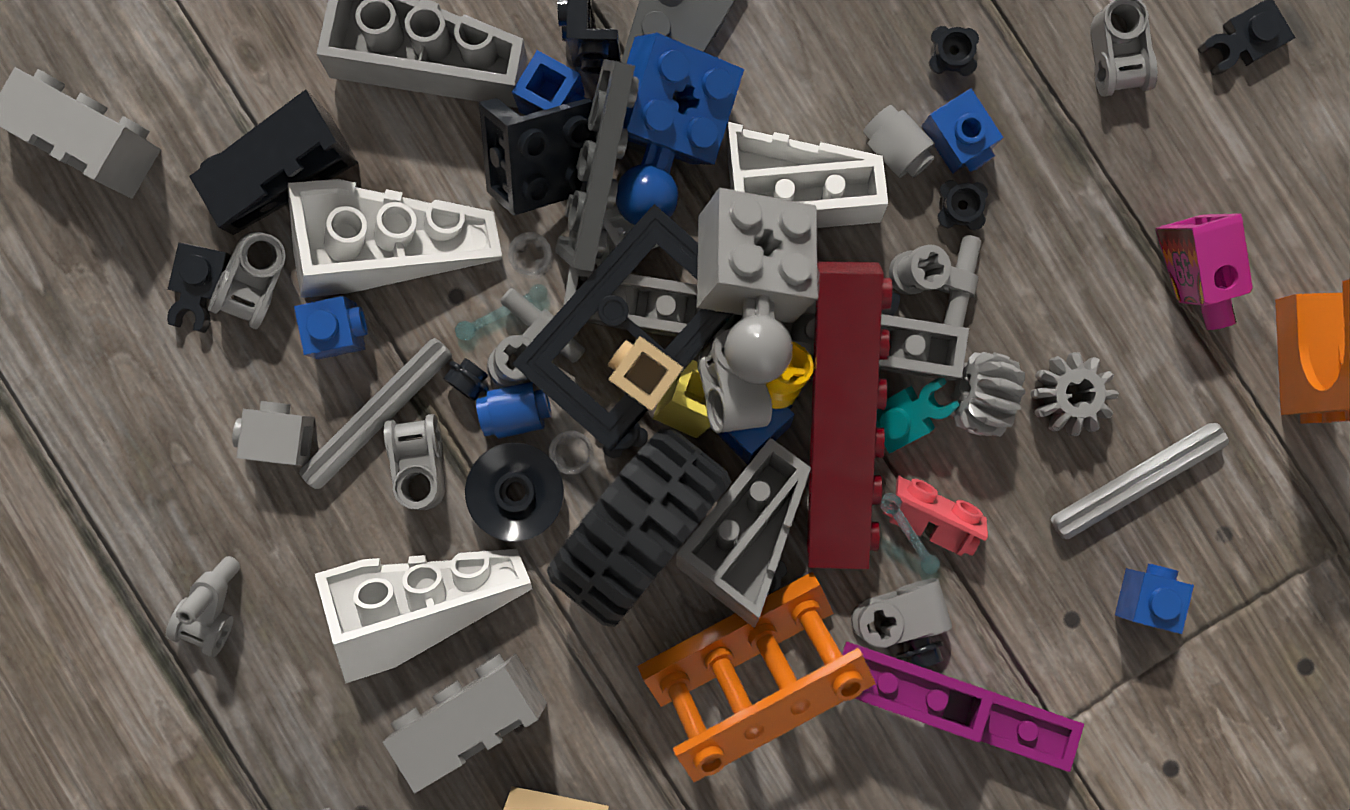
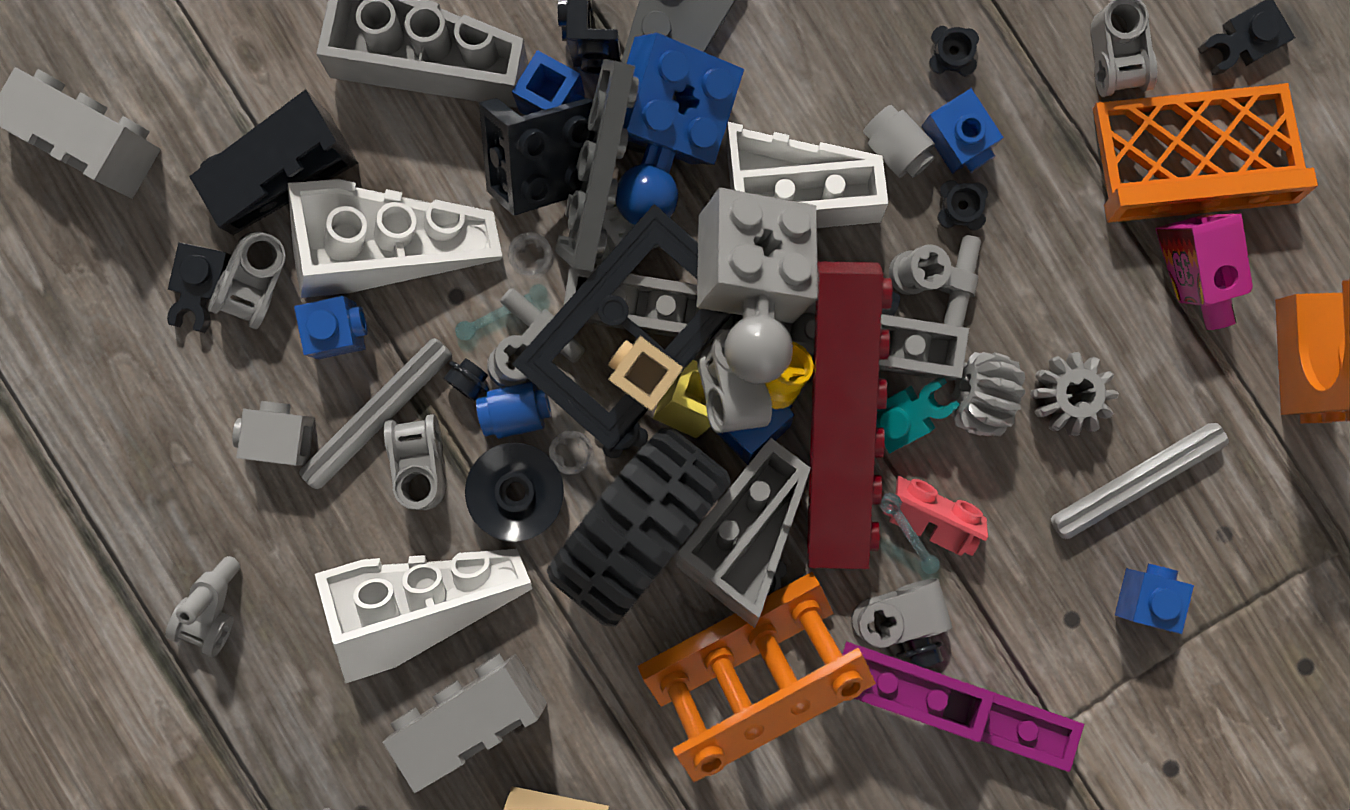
(1208, 192): none -> orange fence

